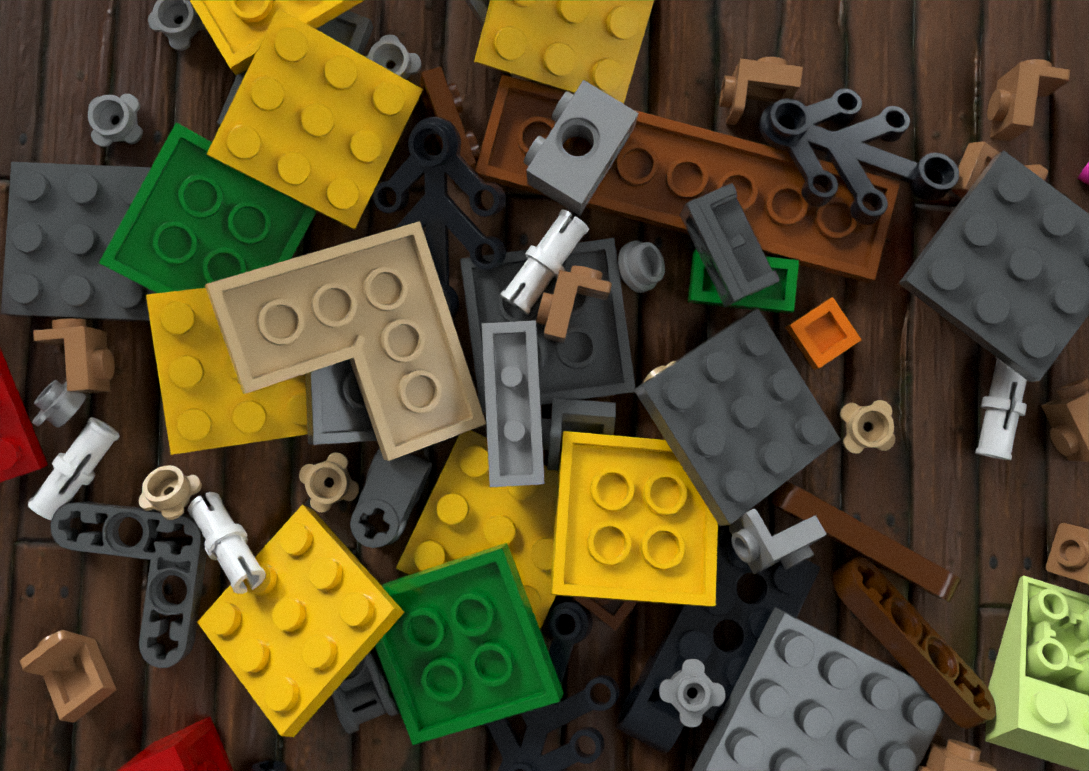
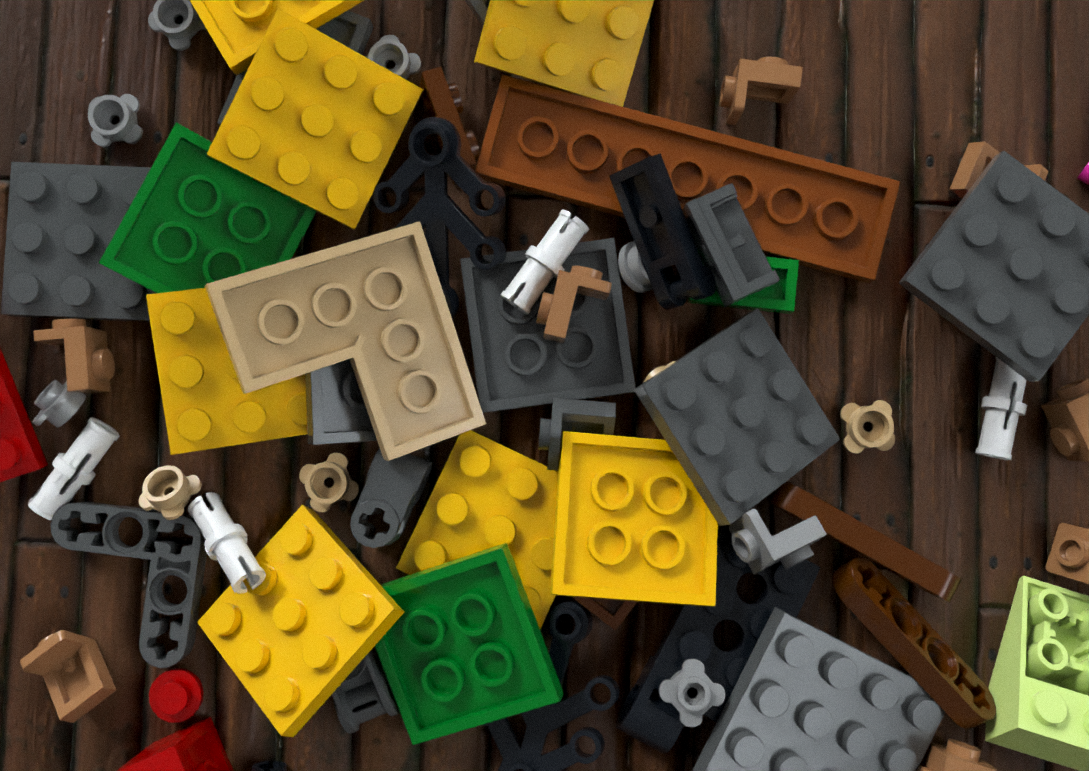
(176, 695): none -> red plate
(512, 404): light grey plate -> none
(587, 115): light grey brick -> none
(662, 233): none -> black plate
(823, 333): orange plate -> none
(848, 152): black plant -> none
(1016, 94): medium nougat bracket -> none

